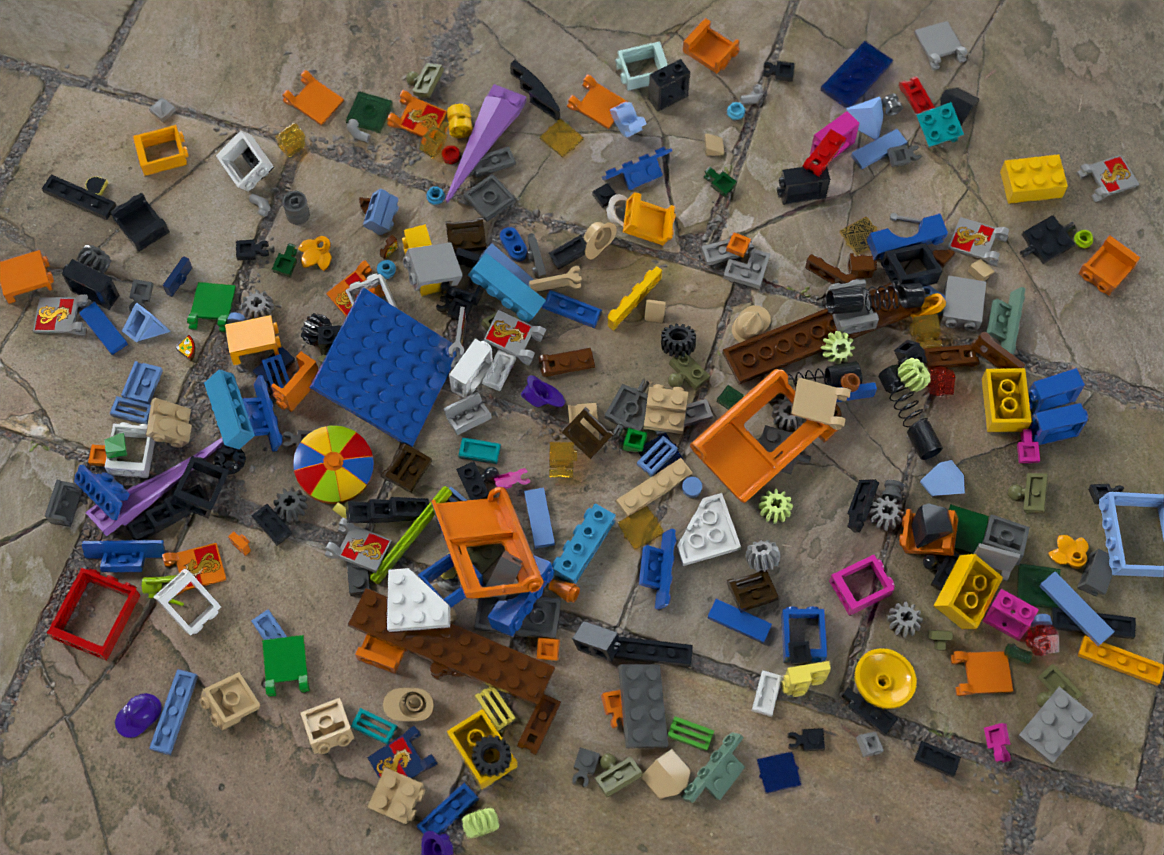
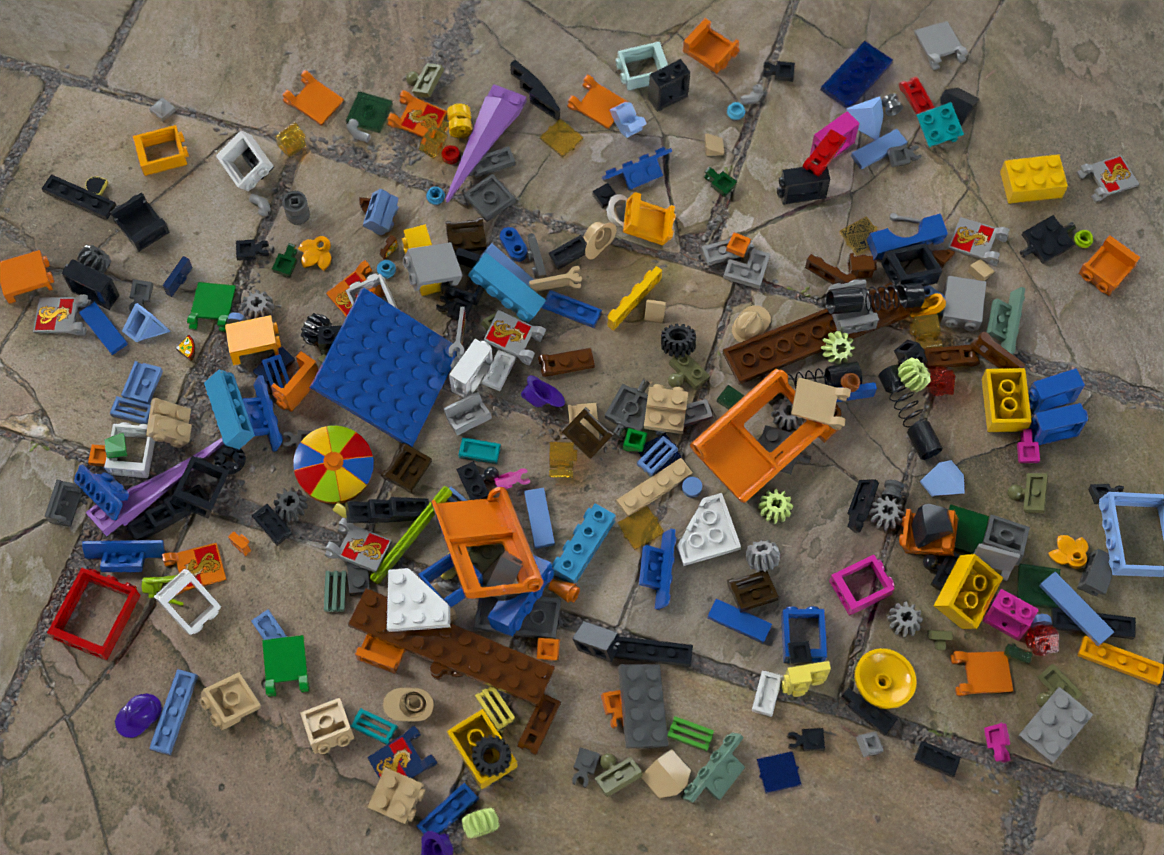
(335, 575): none -> sand green tile

